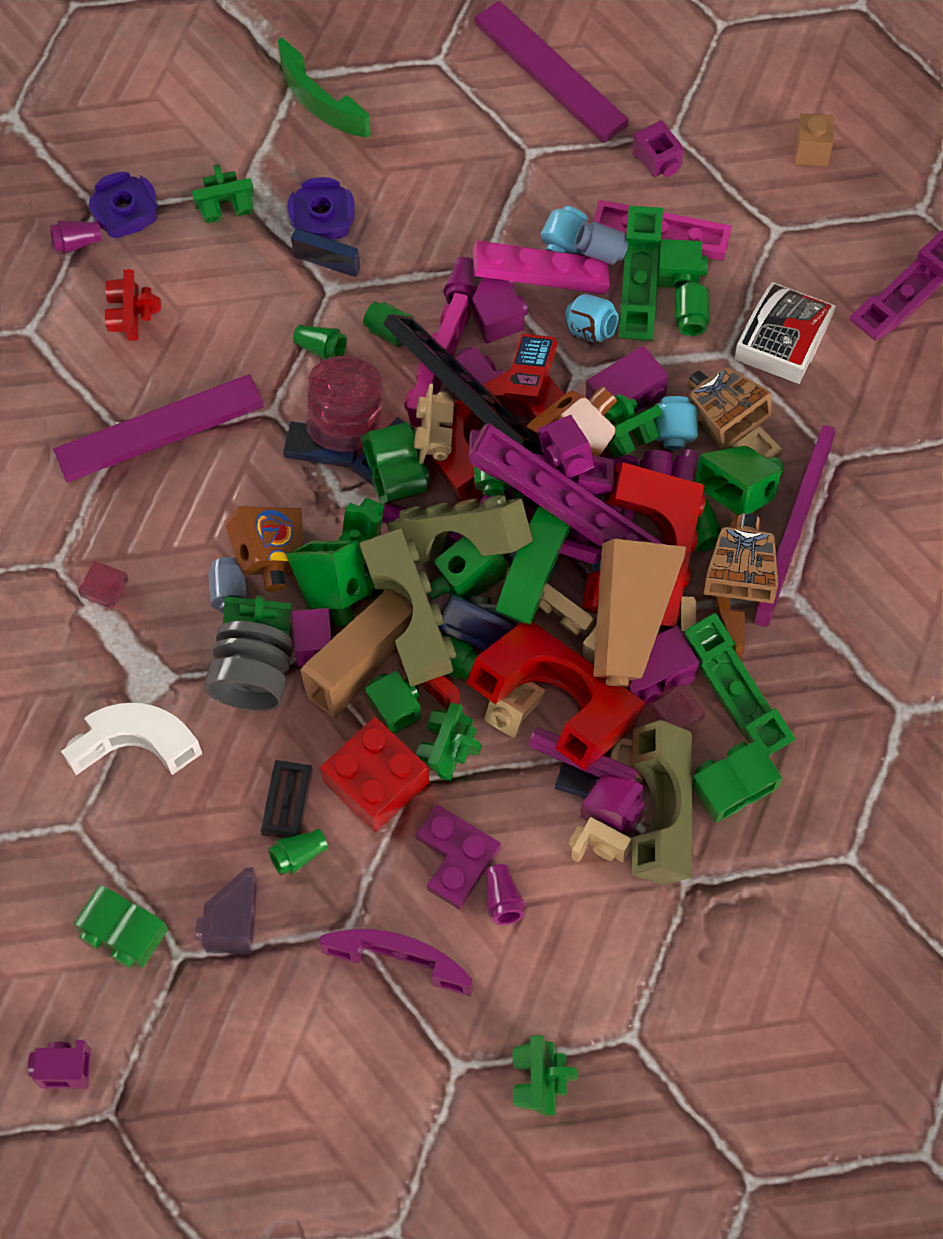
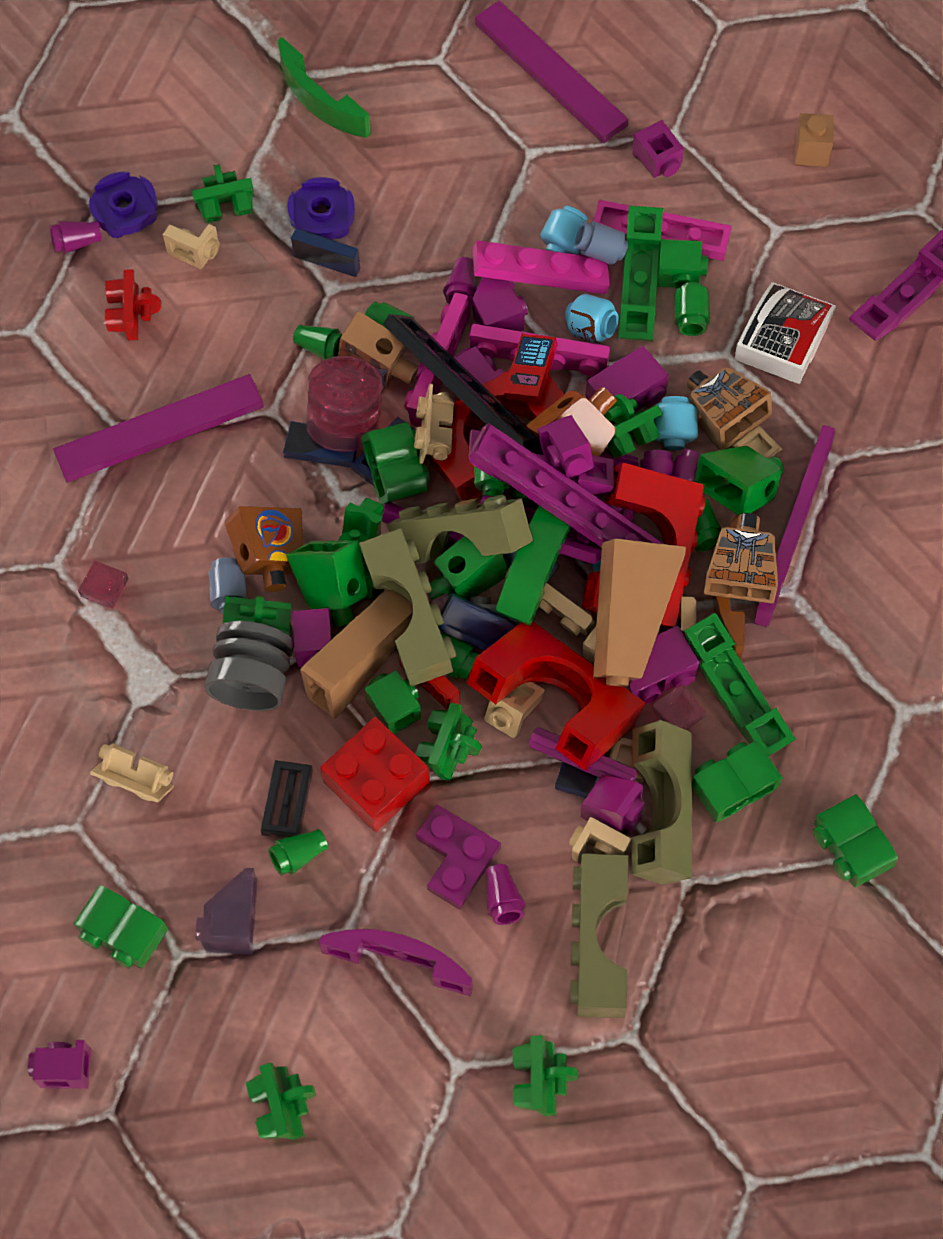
(133, 726): white arch -> none
(148, 780): none -> tan hinge
(189, 248): none -> tan bracket
(286, 1102): none -> green hips
(378, 347): none -> medium nougat torso
(569, 354): none -> dark pink plate
(600, 982): none -> olive arch
(855, 841): none -> green brick

